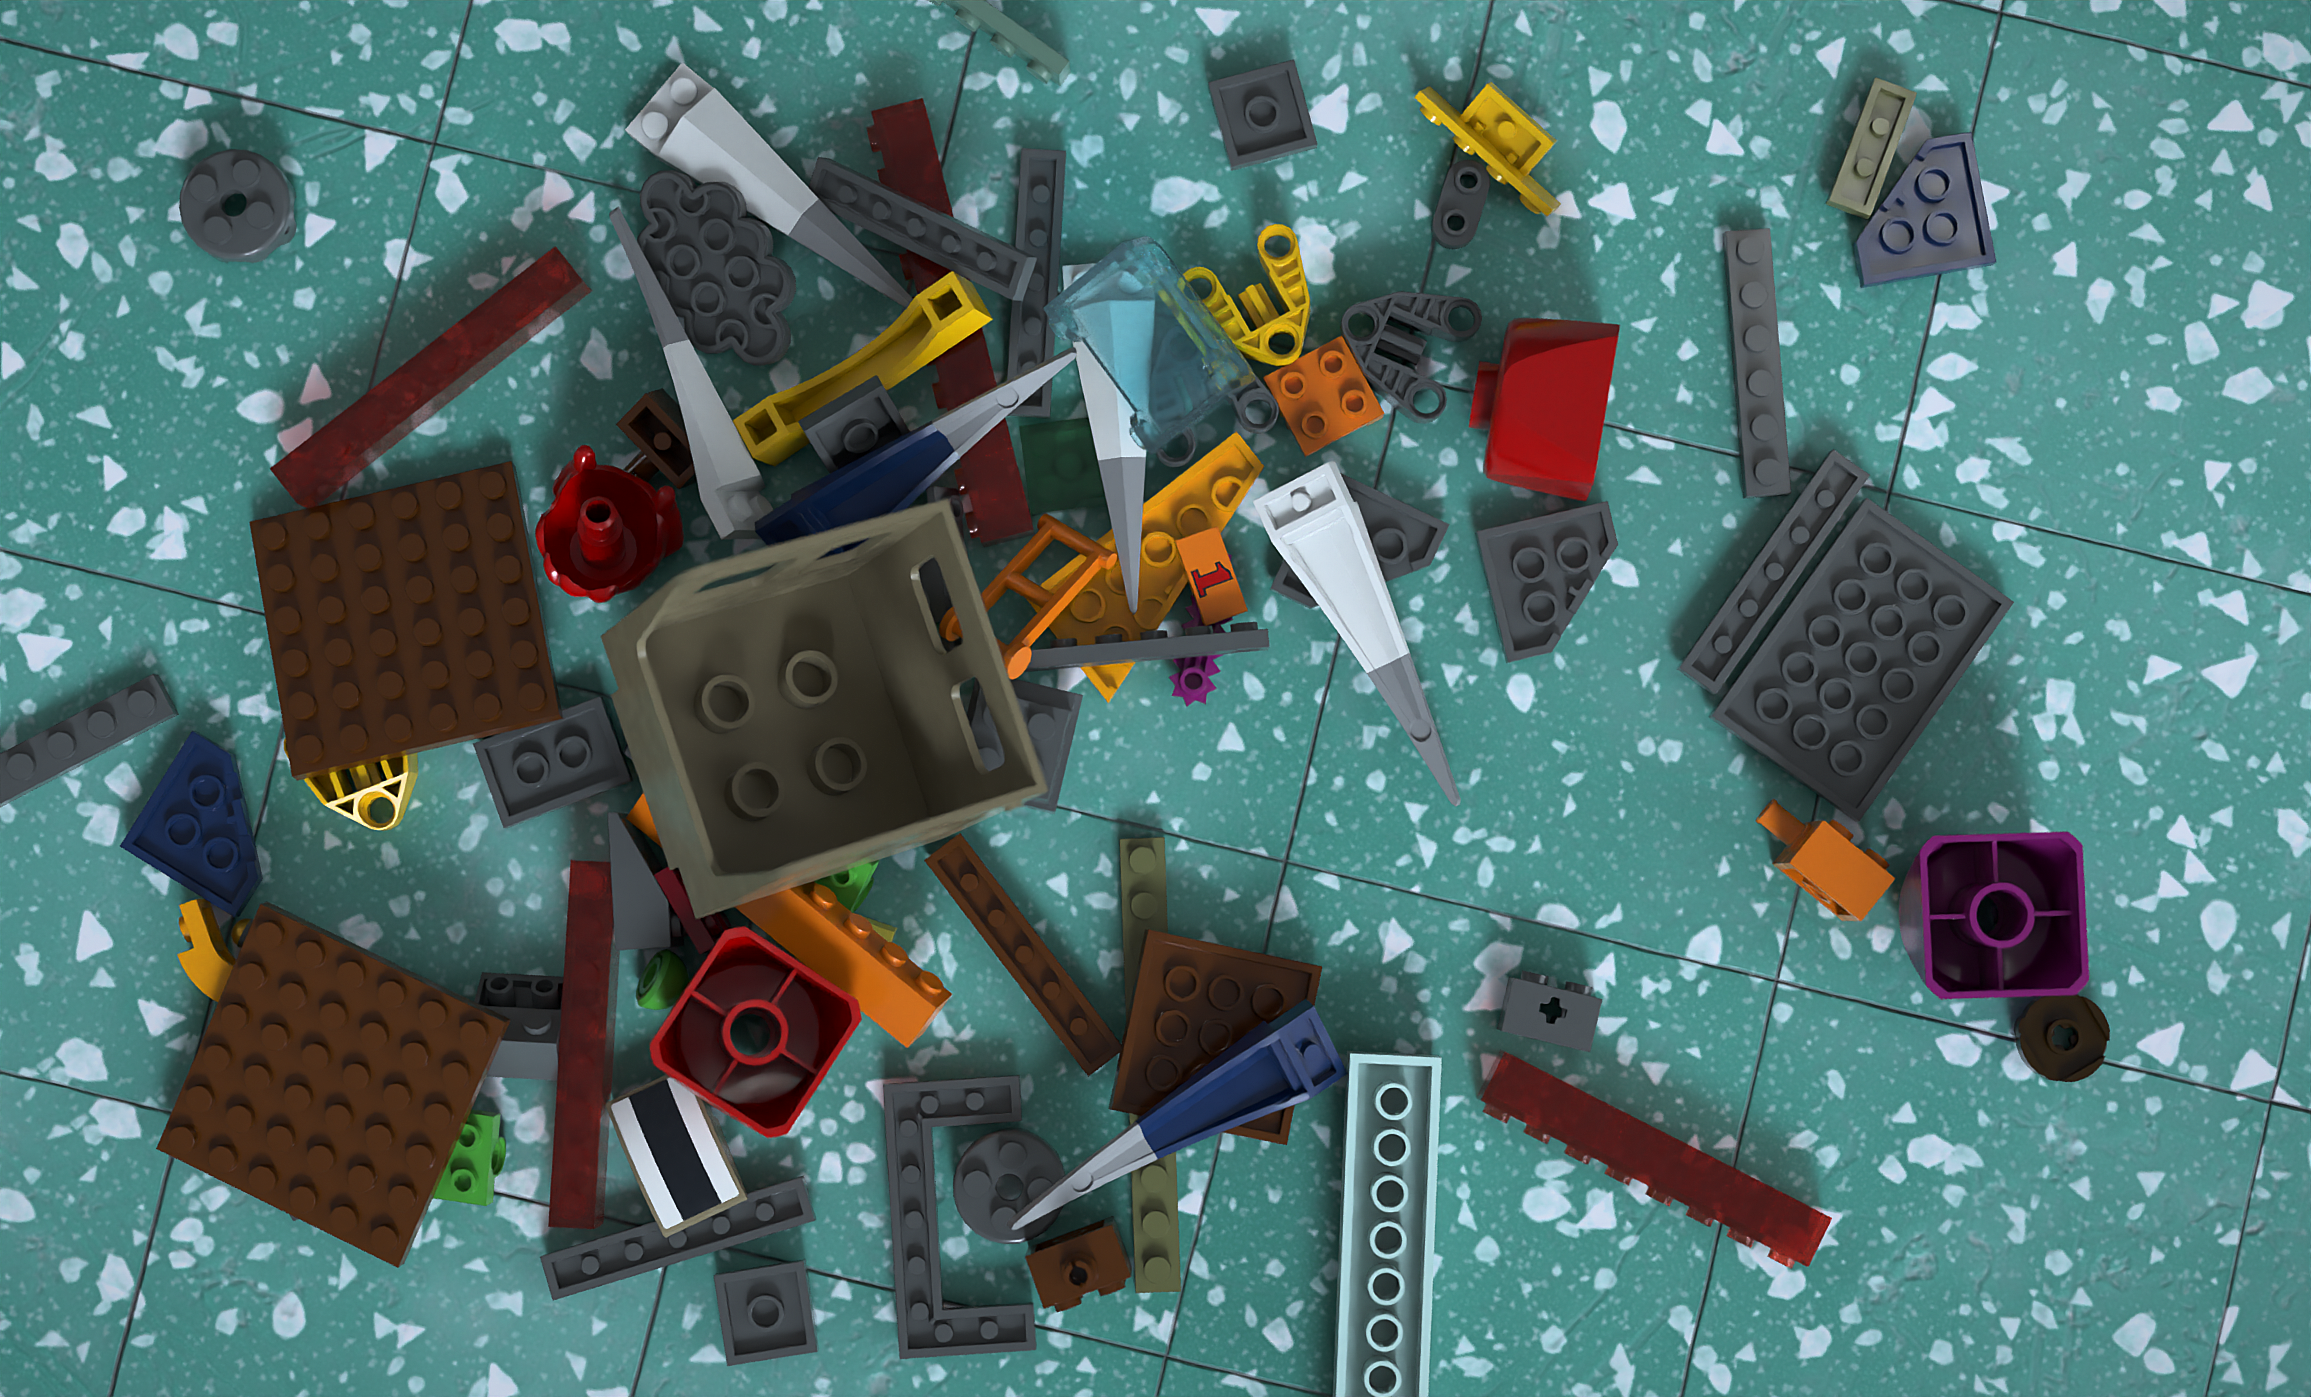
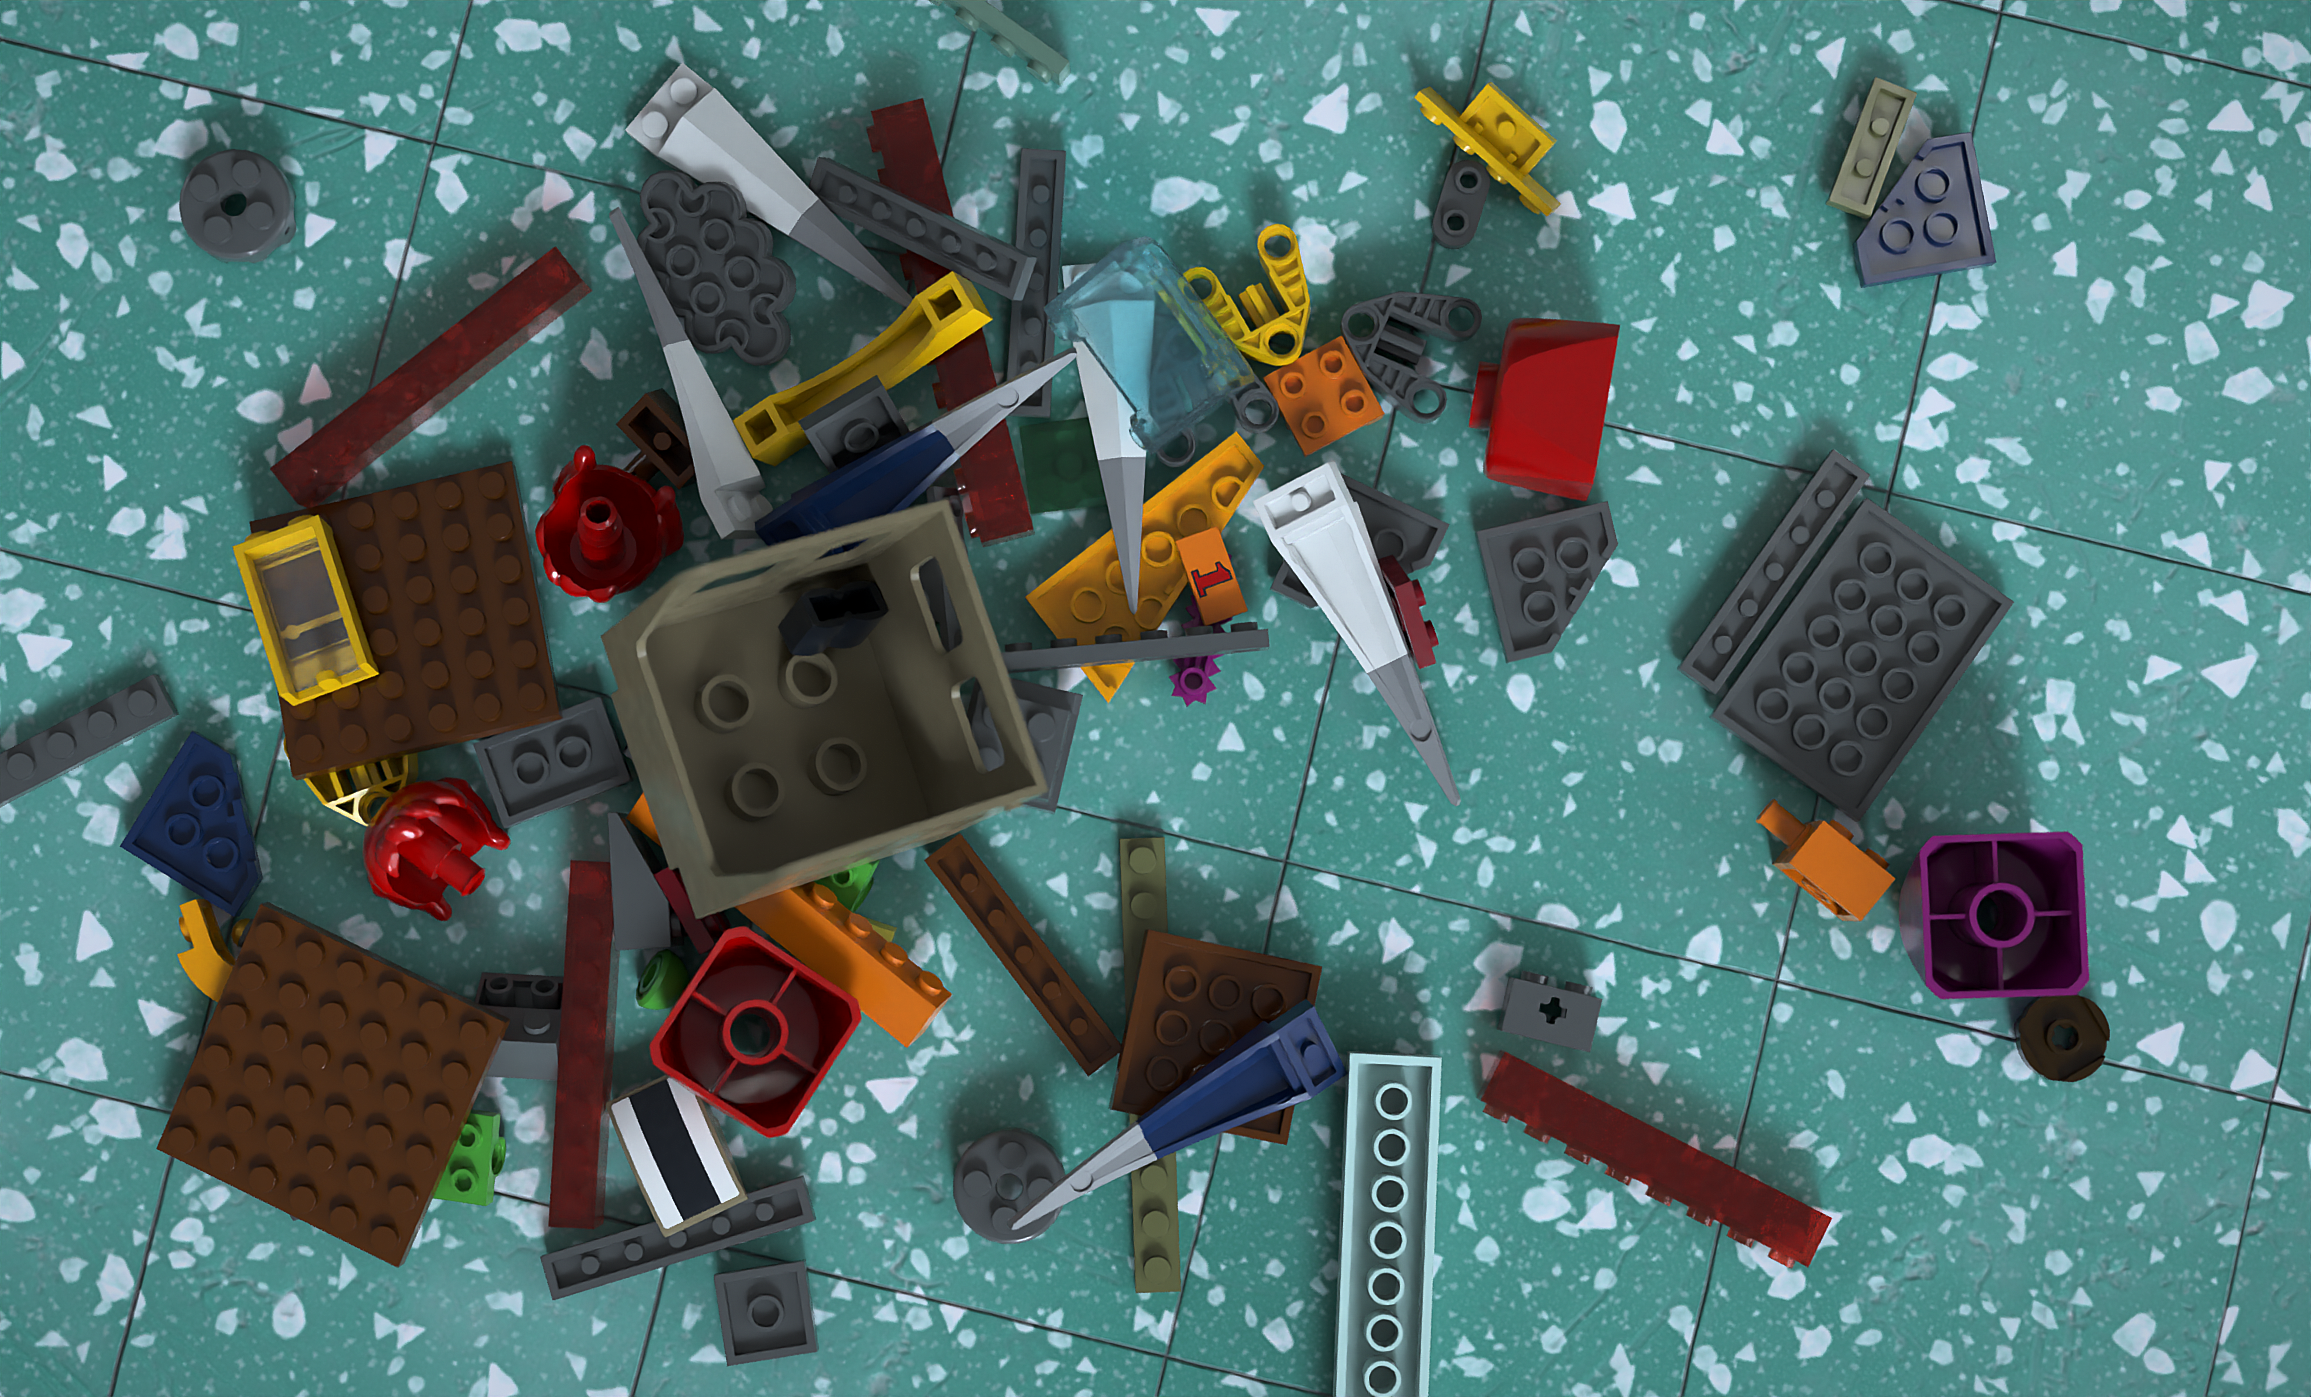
(304, 609): none -> door
(426, 841): none -> red piece
(833, 618): none -> black brick
(922, 1322): dark grey plate -> none
(1017, 653): orange piece -> none
(1079, 1264): reddish brown brick -> none
(1262, 115): dark grey plate -> none
(1406, 599): none -> dark red plate
(1756, 363): dark grey plate -> none

